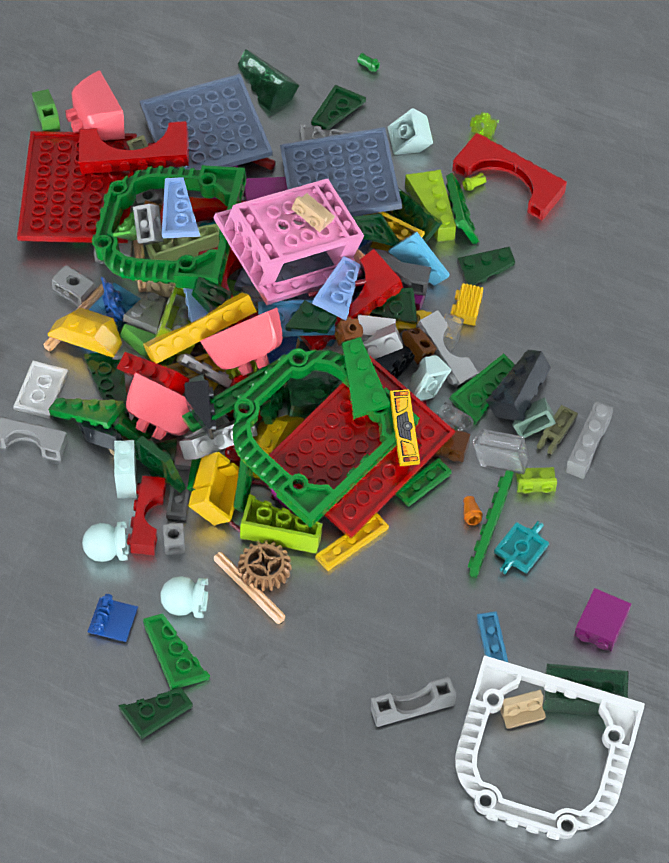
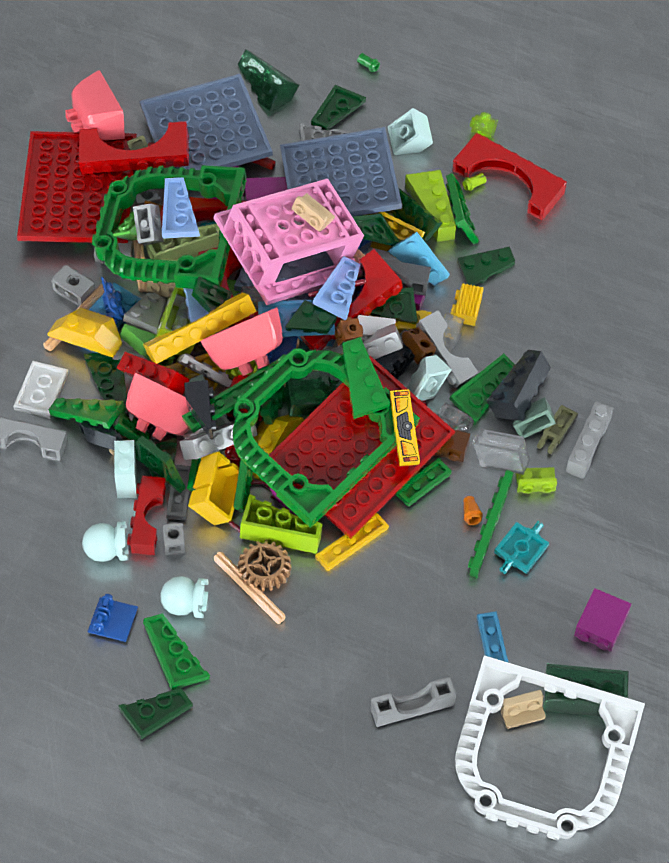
(46, 110): bright green slope -> none

